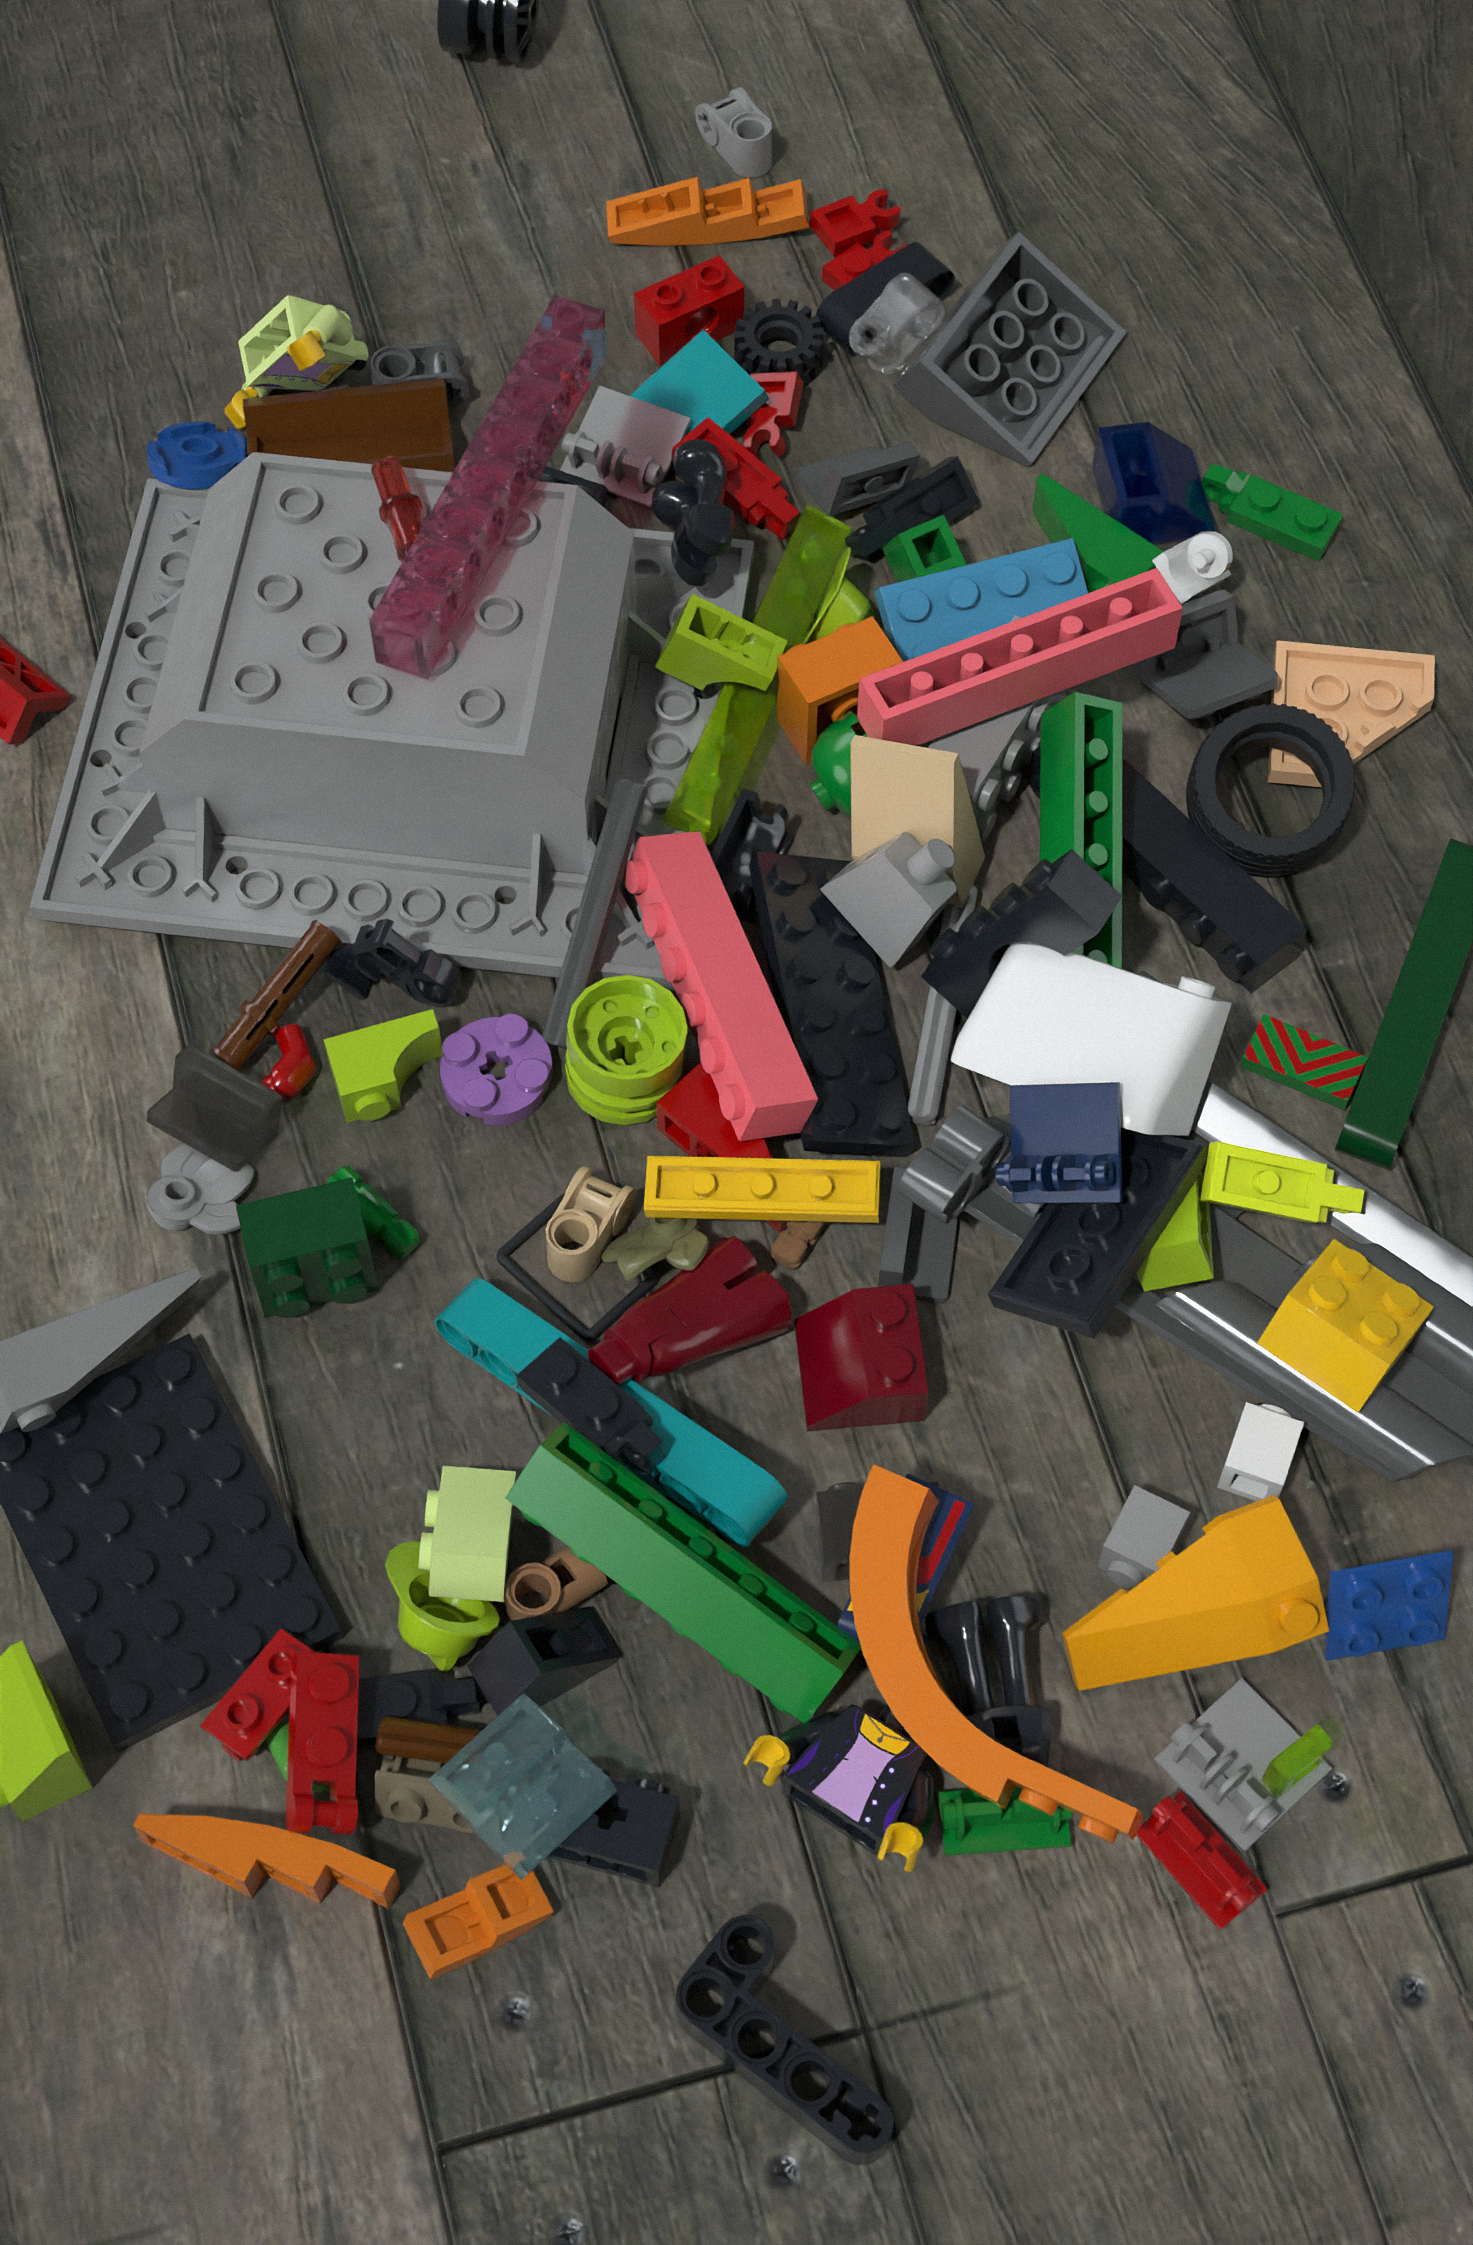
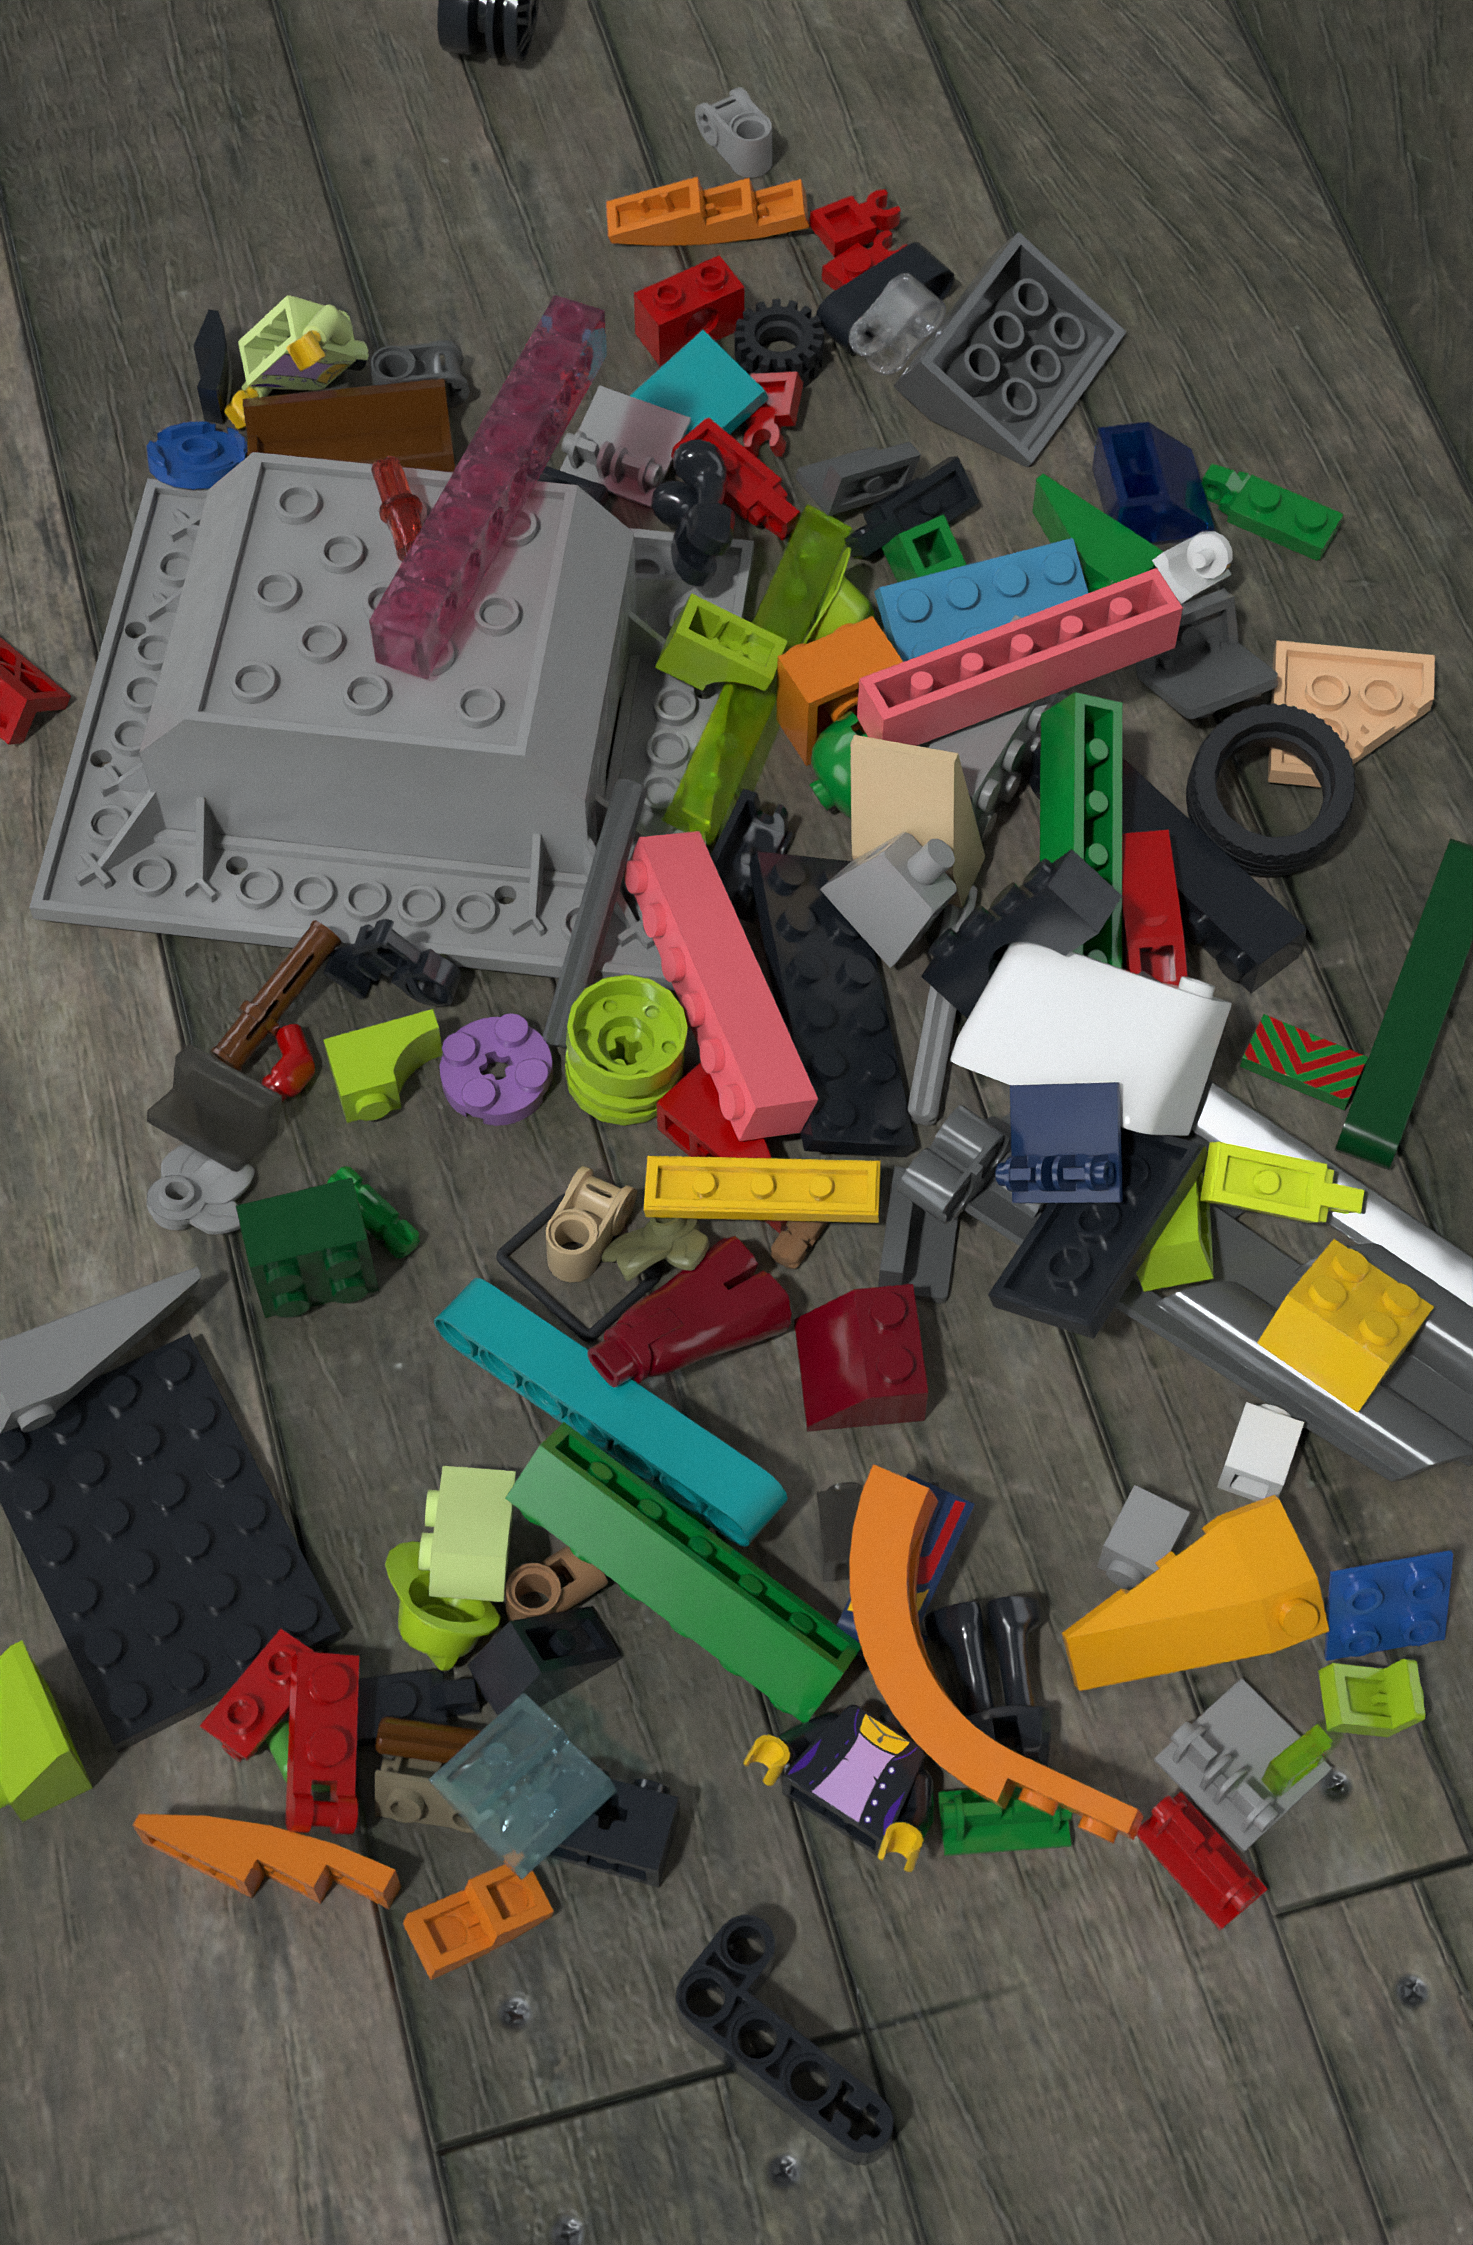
(214, 368): none -> black slope
(591, 1404): black hinge -> none
(1151, 908): none -> red slope
(1372, 1698): none -> lime bracket

